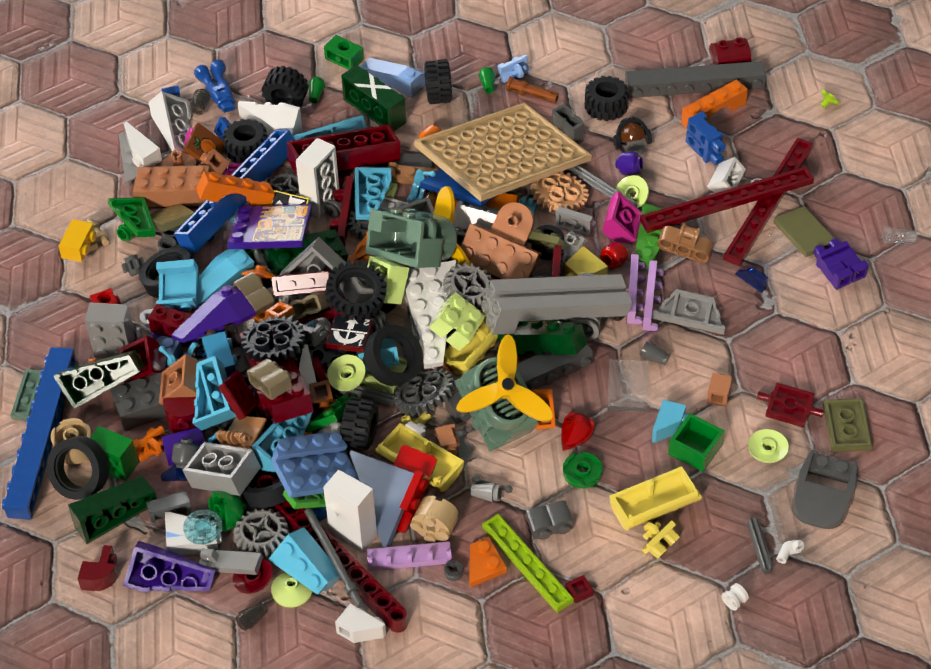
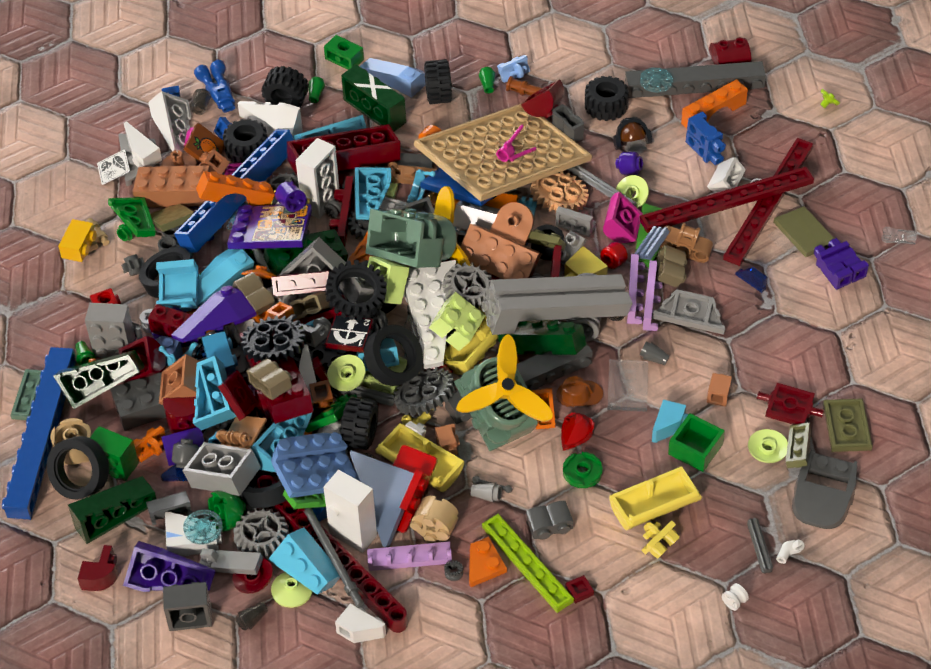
(83, 353): none -> green cone
(113, 167): none -> white sticker
(187, 606): none -> dark grey brick
(290, 196): none -> dark purple piece
(507, 151): none -> dark pink plant
(544, 100): none -> dark red brick
(579, 392): none -> dark orange piece
(652, 242): none -> sand blue tile
(656, 80): none -> clear light blue wheel
(671, 266): none -> dark tan brick
(798, 445): none -> olive plate

